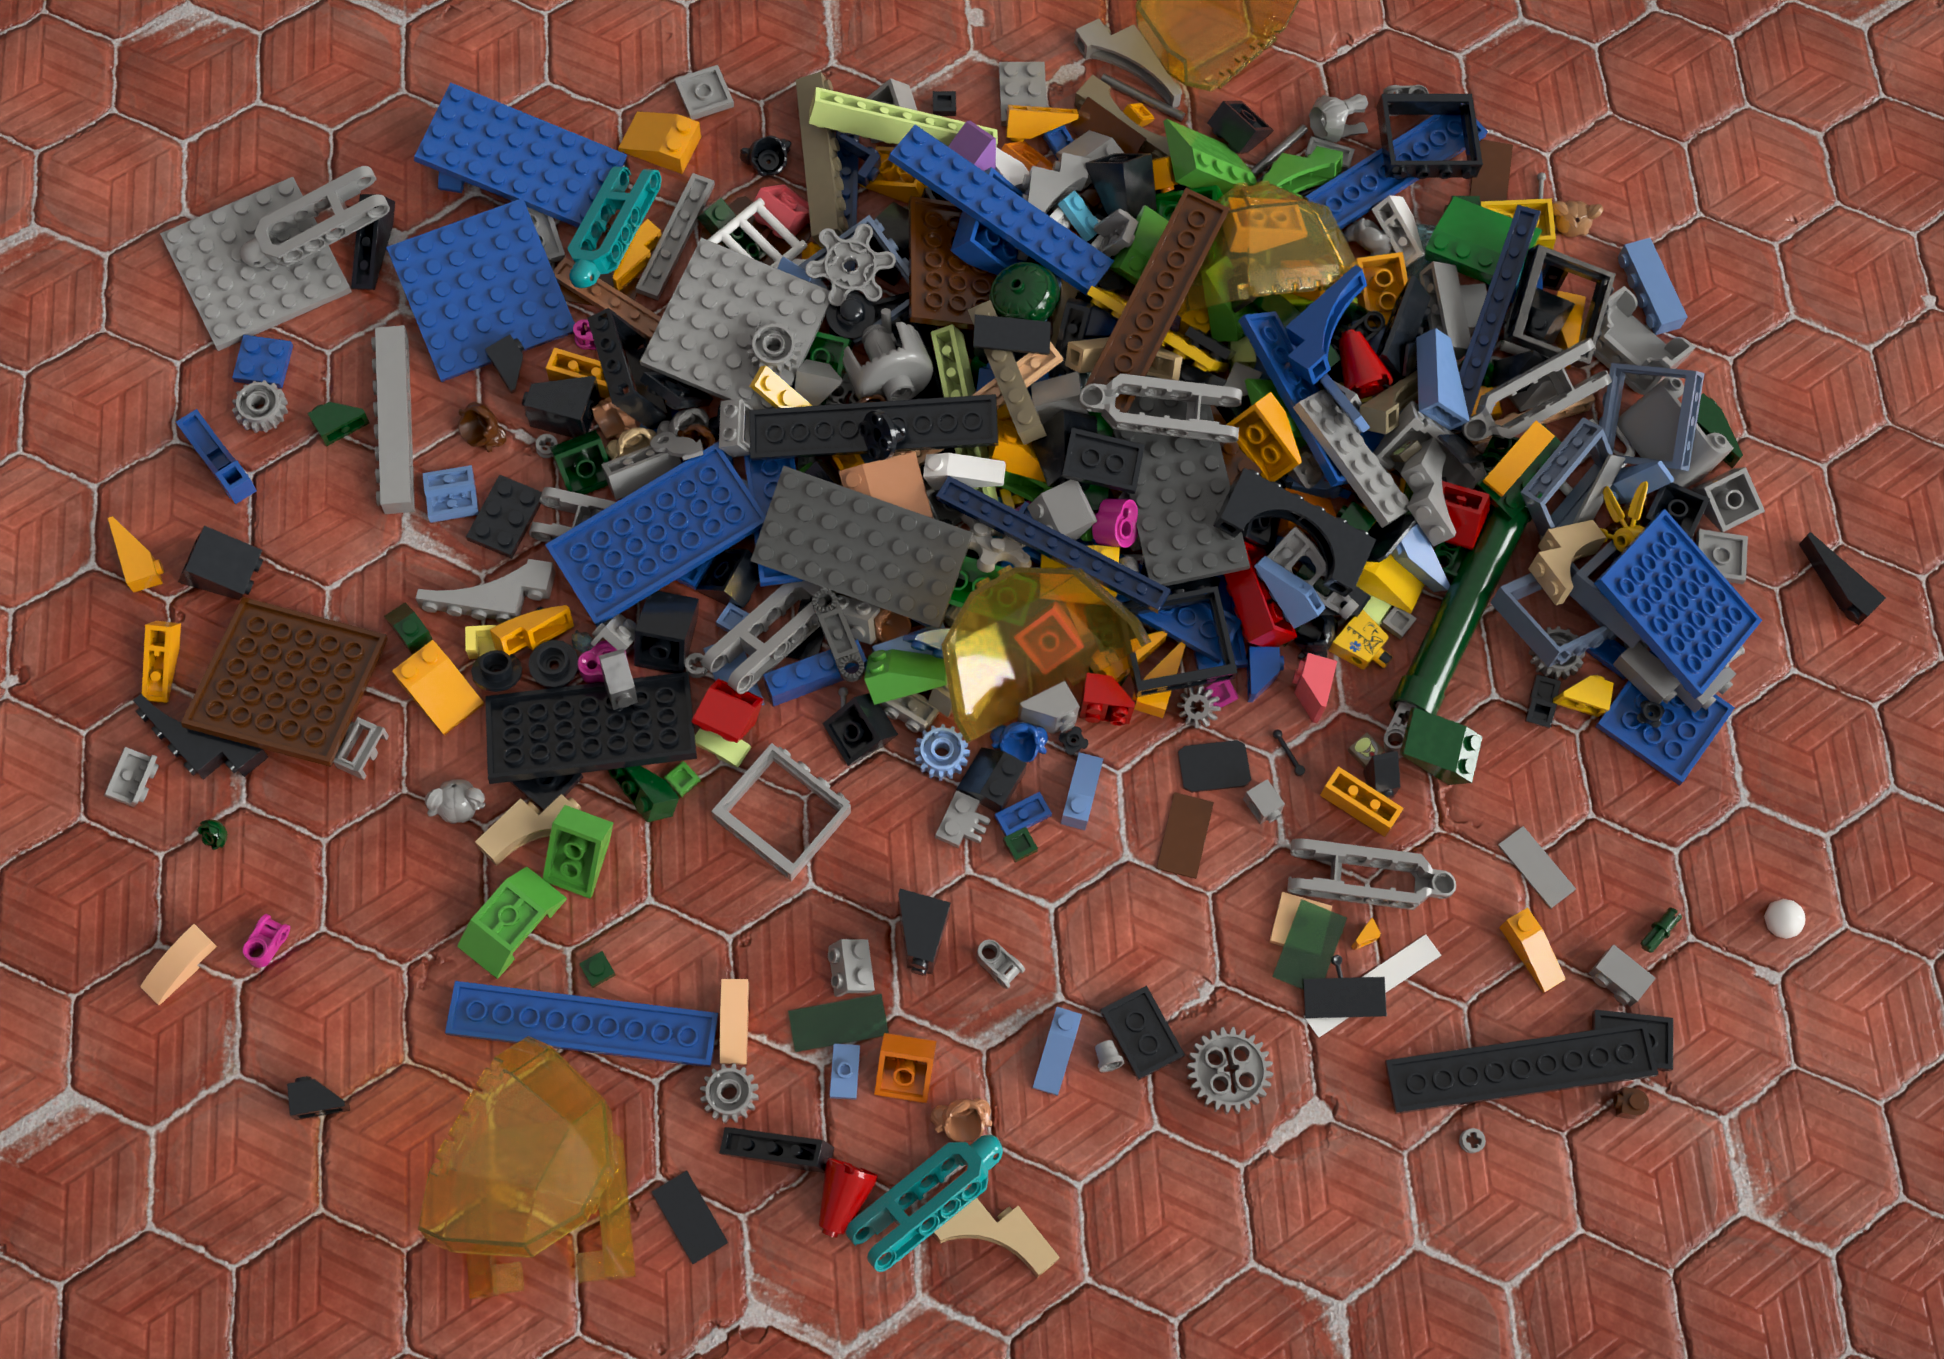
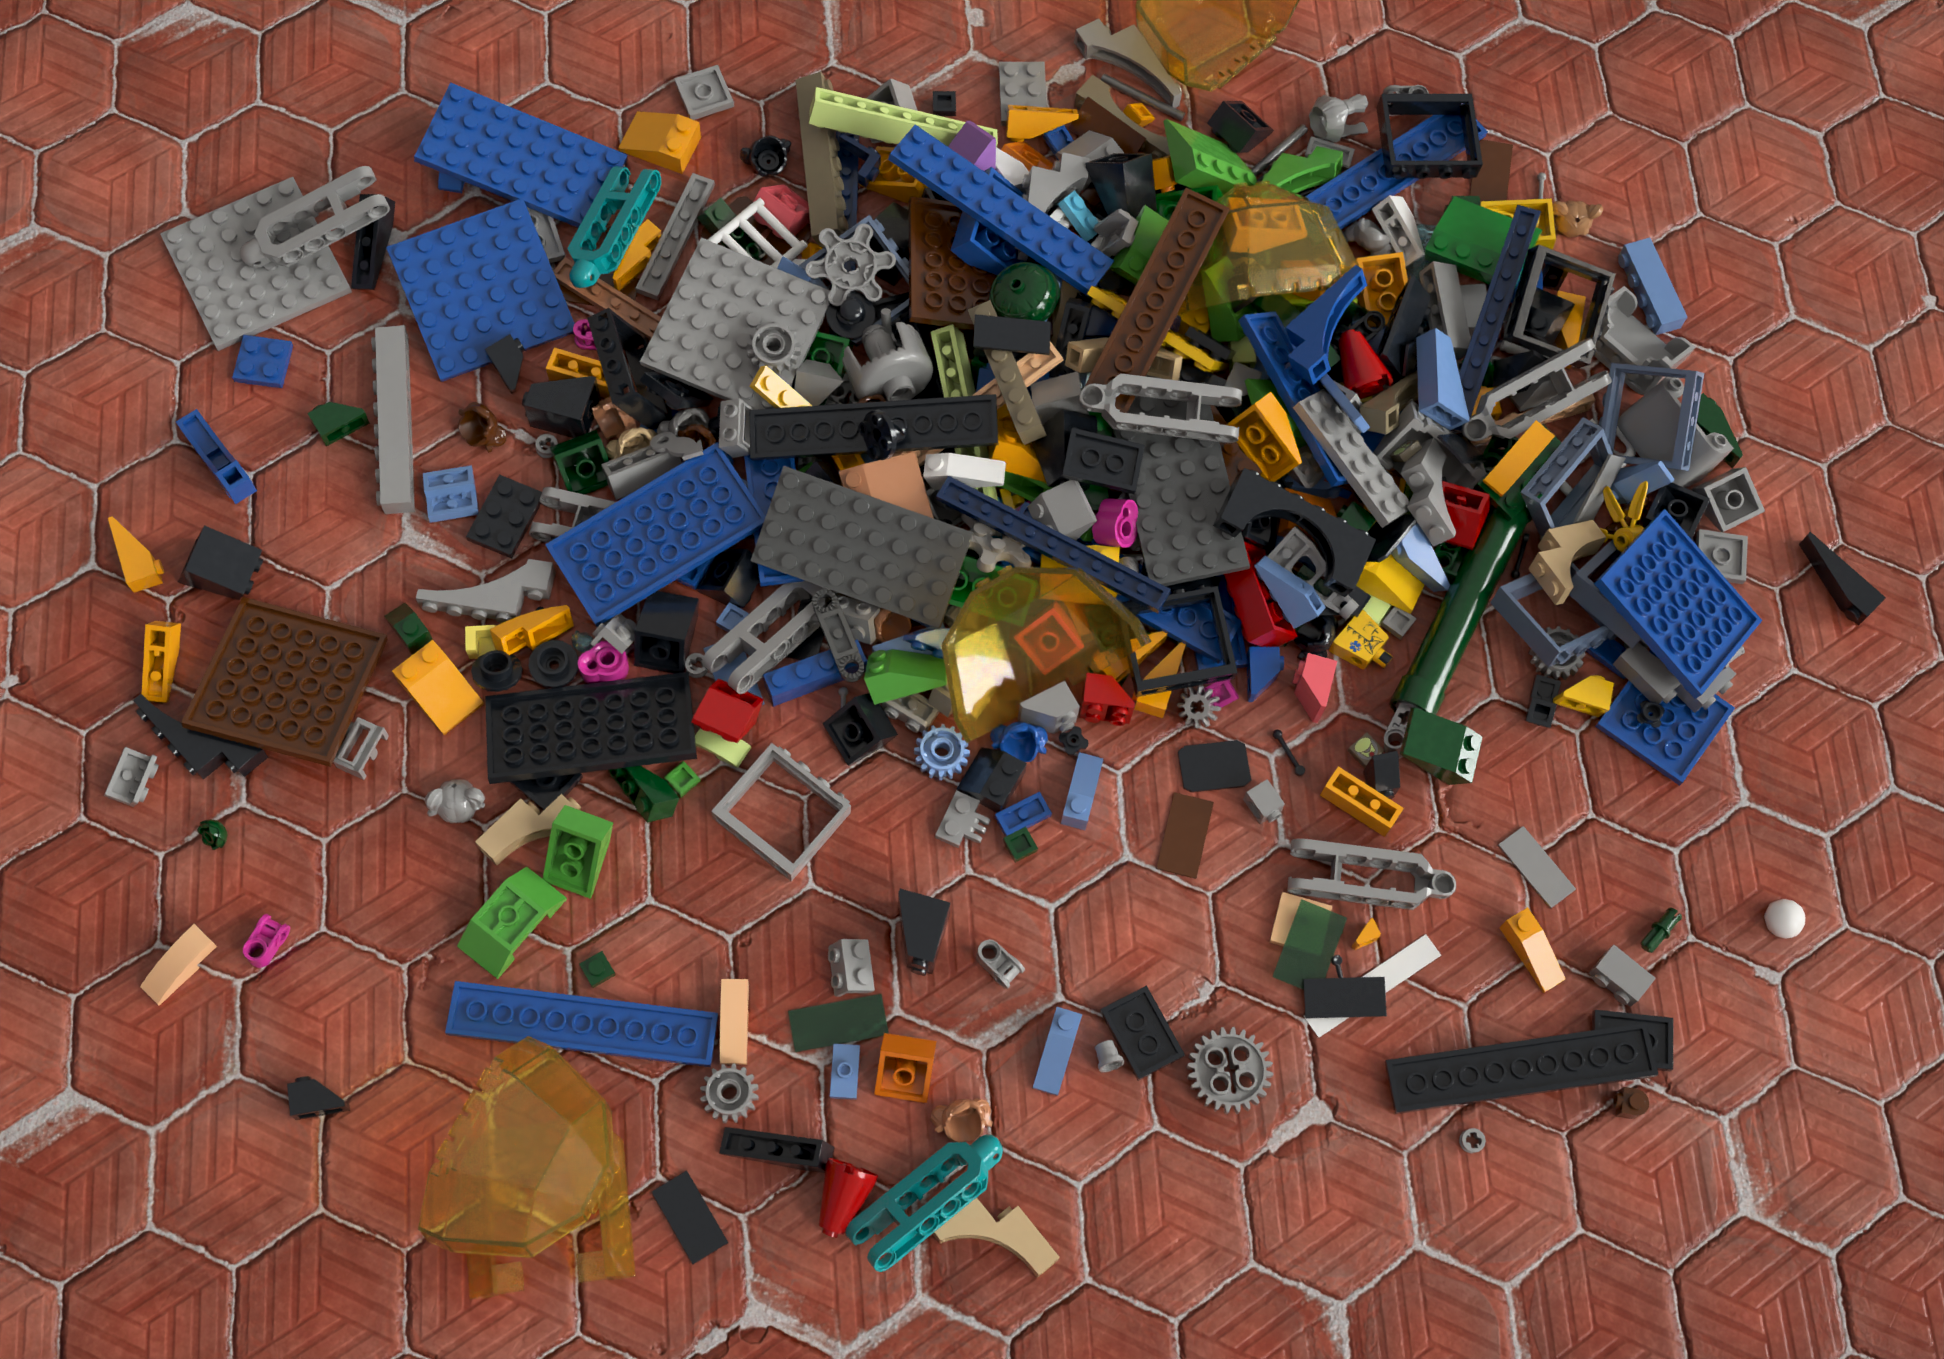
(257, 394): light grey gear -> none
(618, 679): flat silver slope -> none
(1515, 574): none -> black hinge

